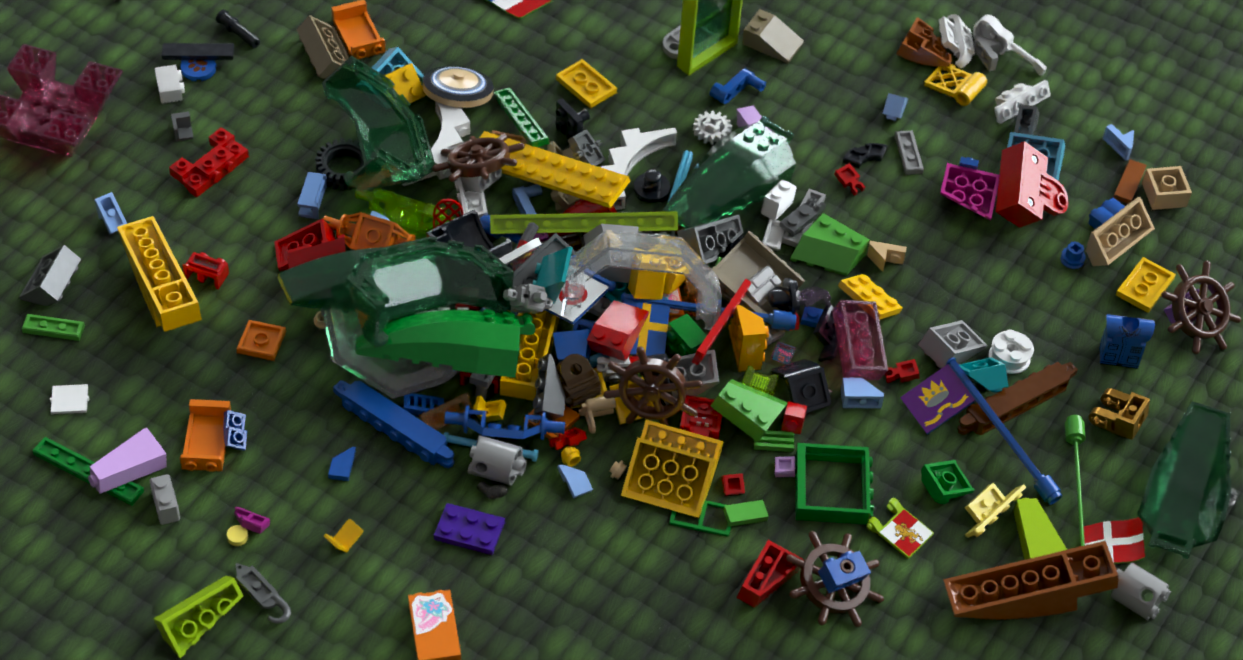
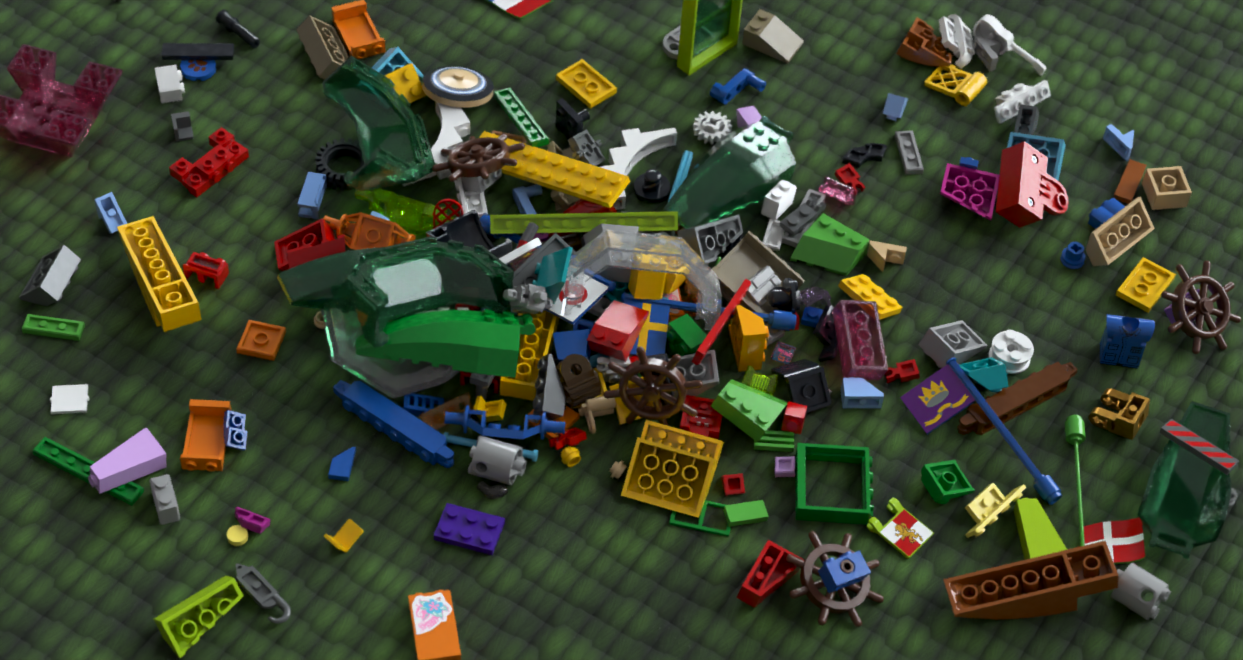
(576, 480): light blue slope -> none
(836, 189): none -> clear pink hinge
(1199, 446): none -> dark grey tile

